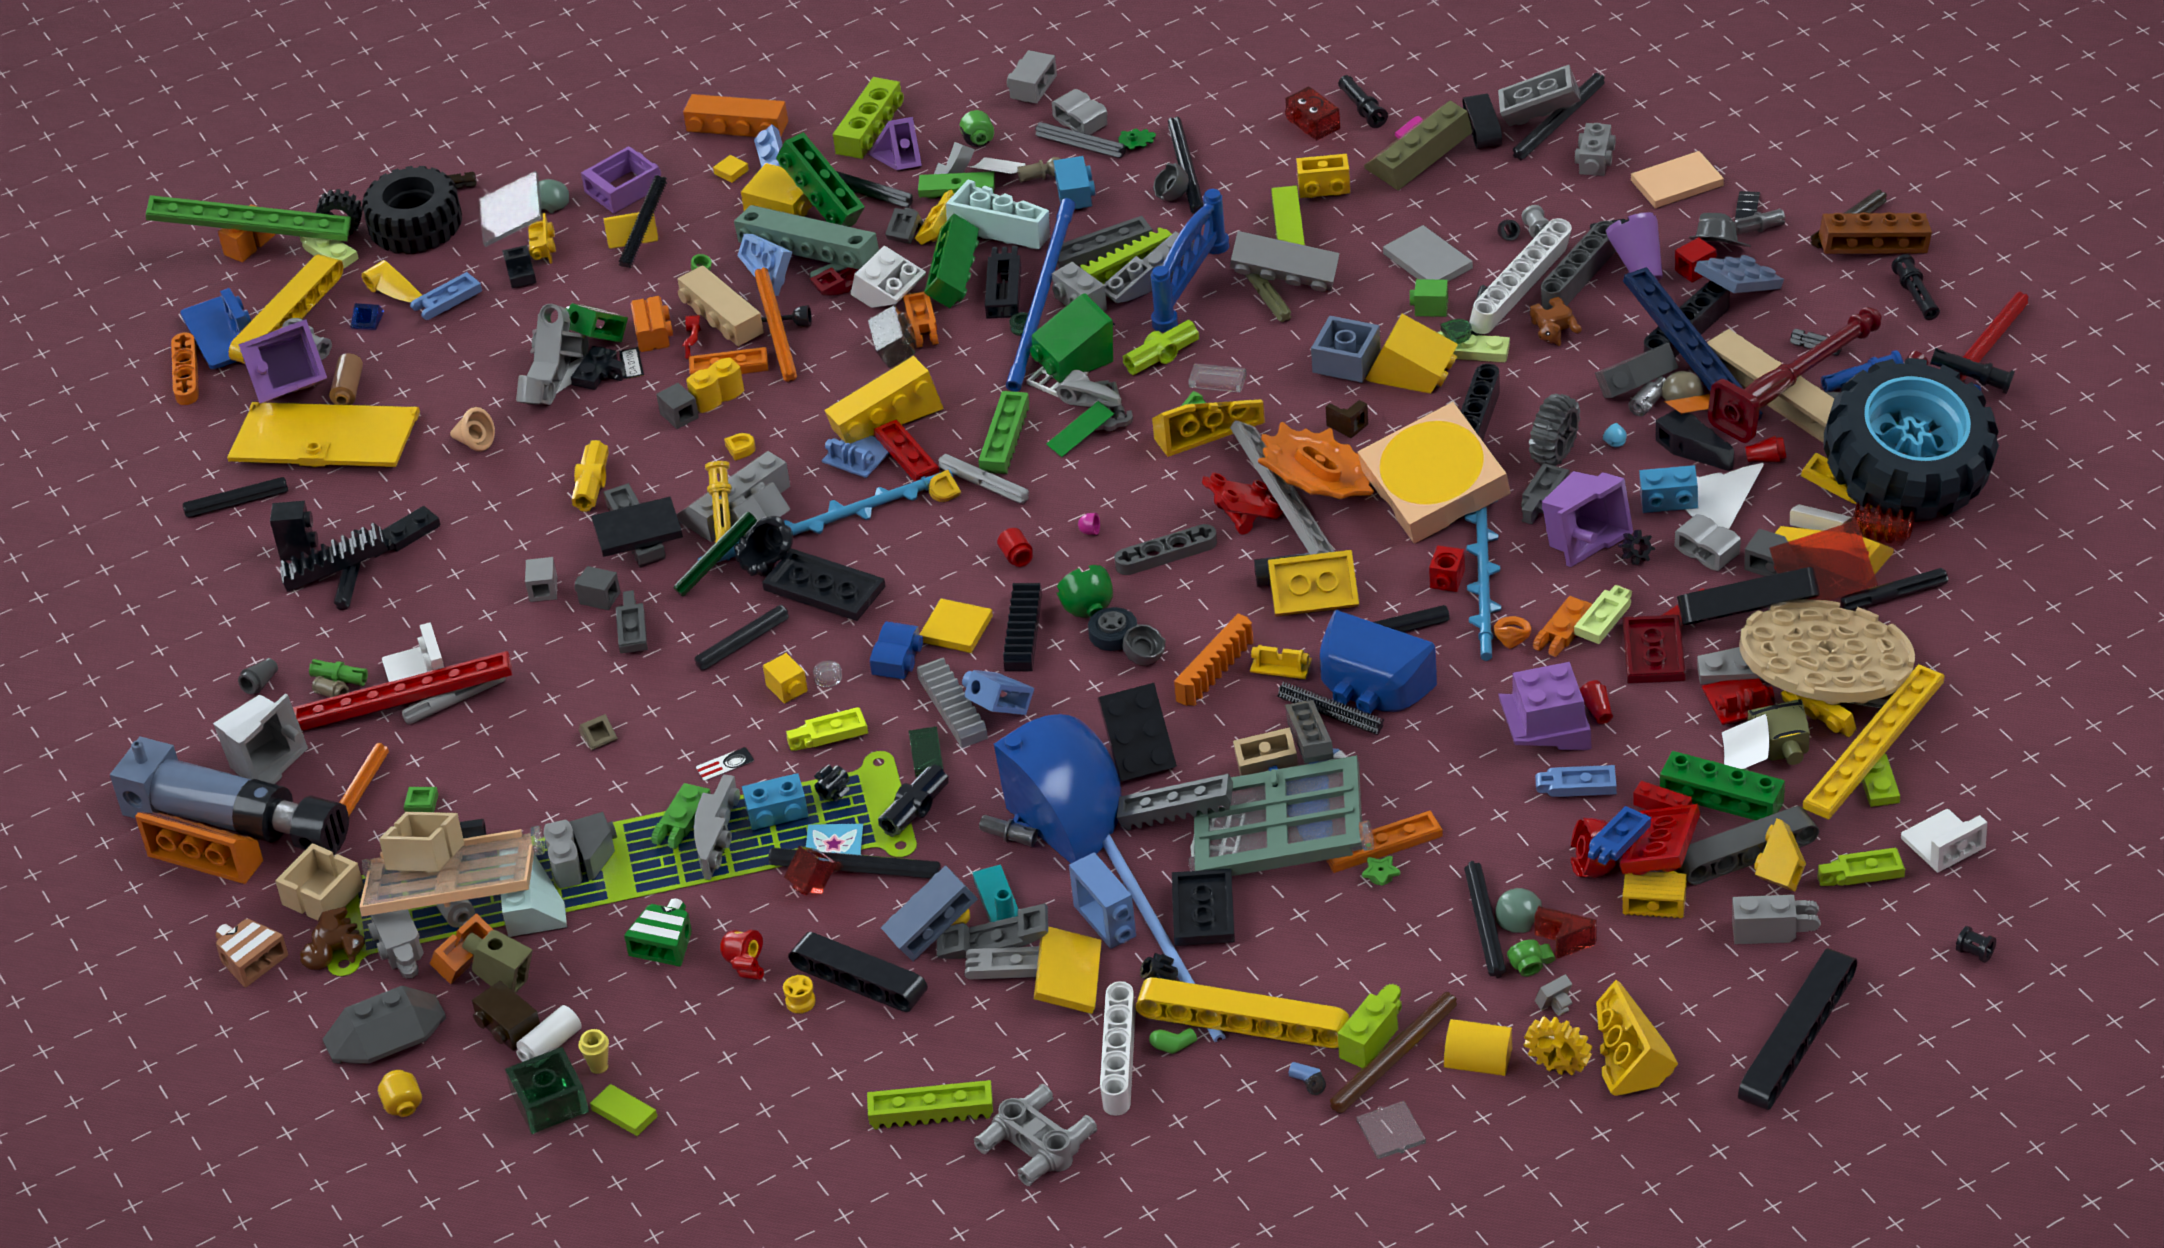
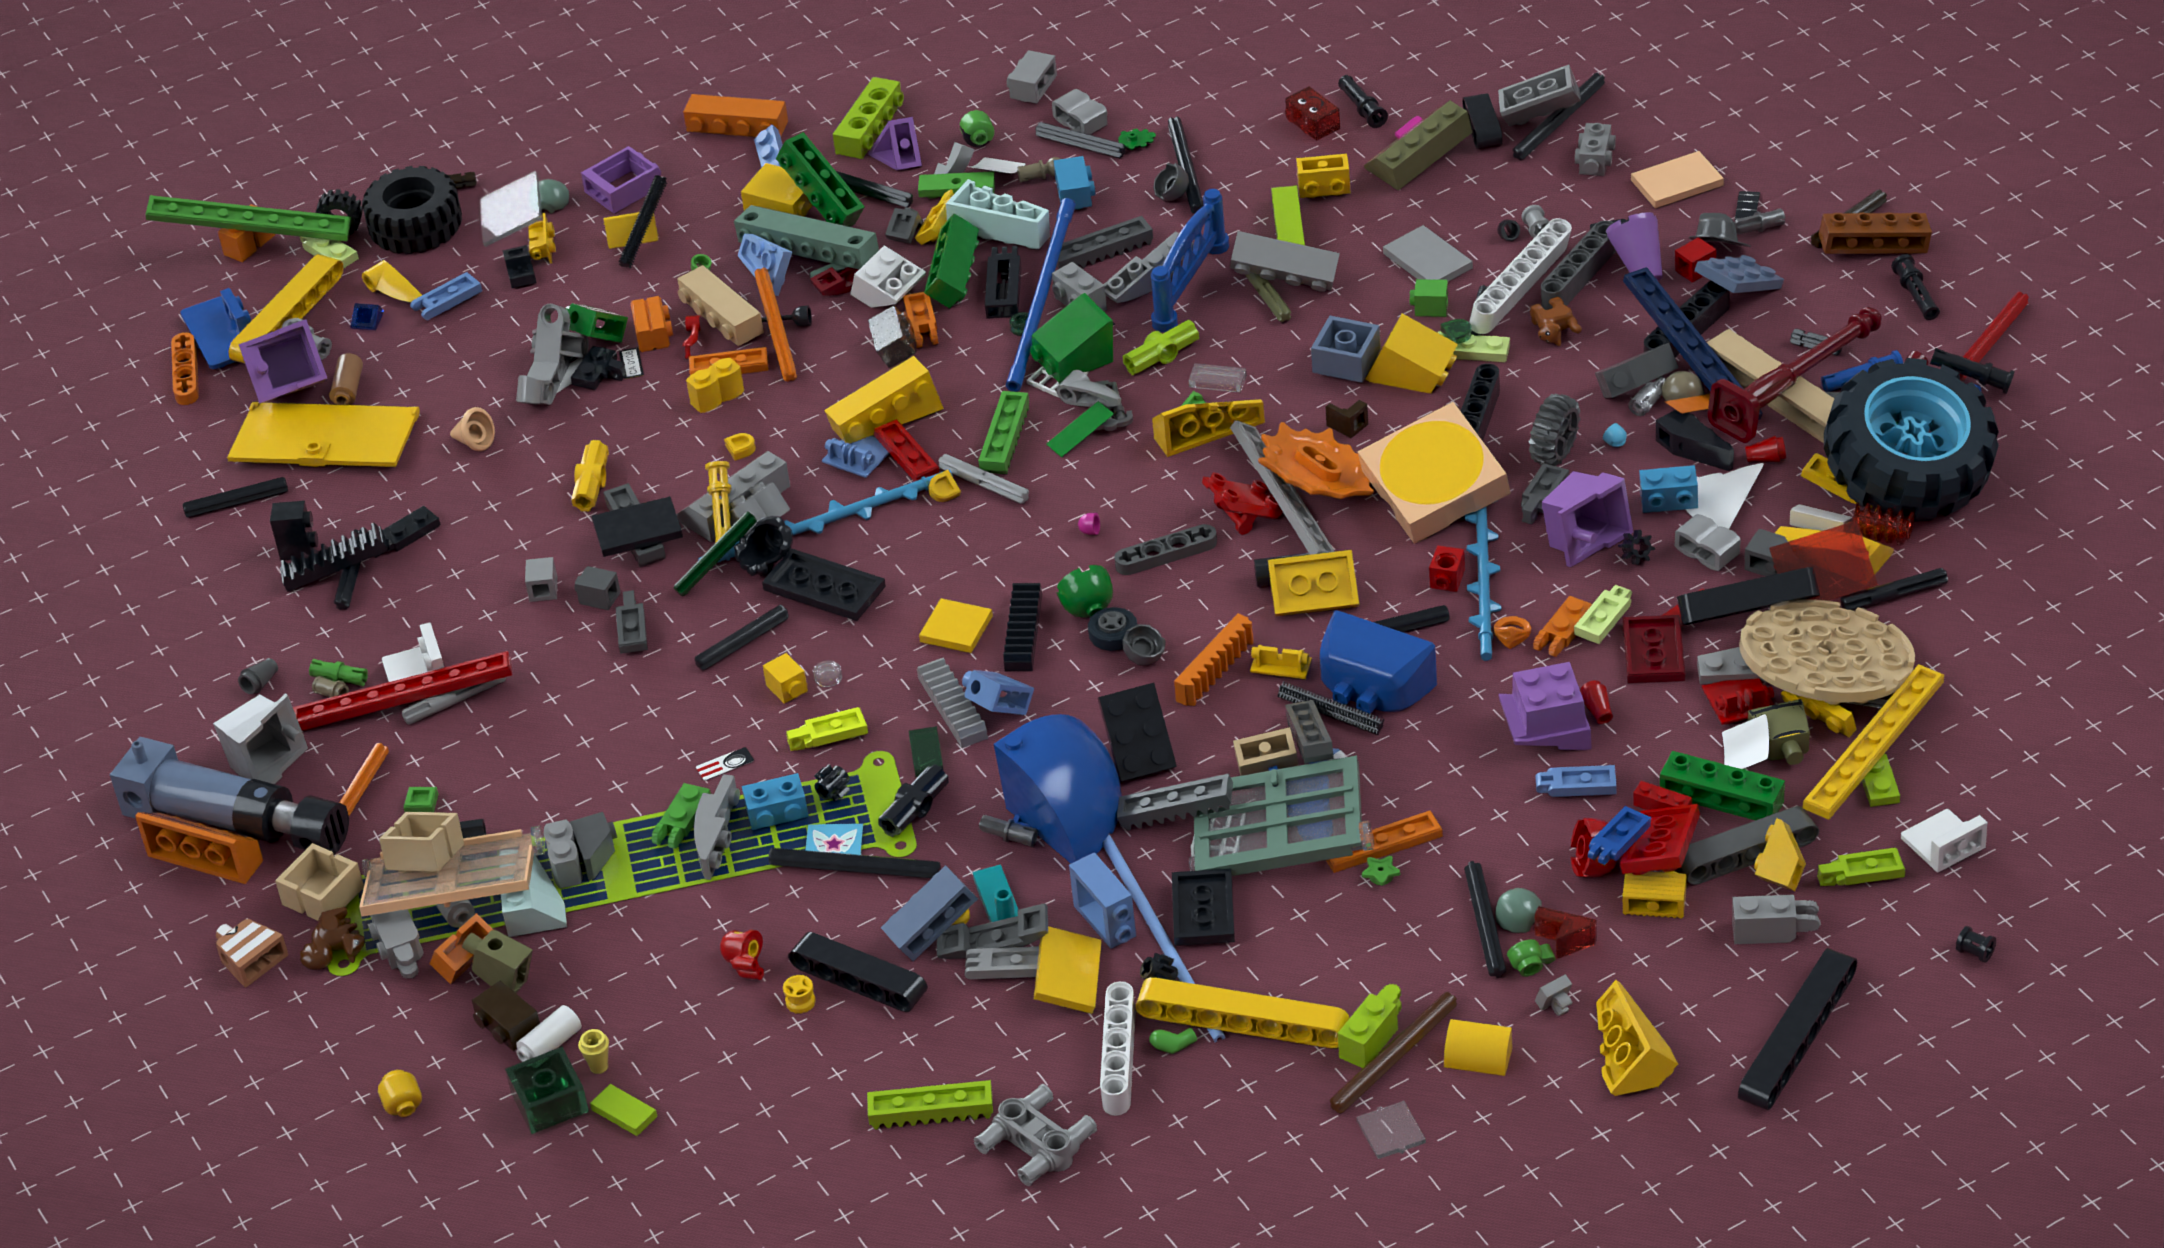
(383, 1025): dark grey wedge -> none
(597, 732): dark tan slope -> none
(660, 933): green torso -> none
(677, 405): dark grey brick -> none
(730, 168): yellow tile -> none
(809, 870): clear red brick -> none
(895, 650): blue brick -> none
(1015, 547): red brick -> none
(1109, 266): lime gear -> none
(1311, 1076): arm -> none
(1557, 1045): yellow gear -> none

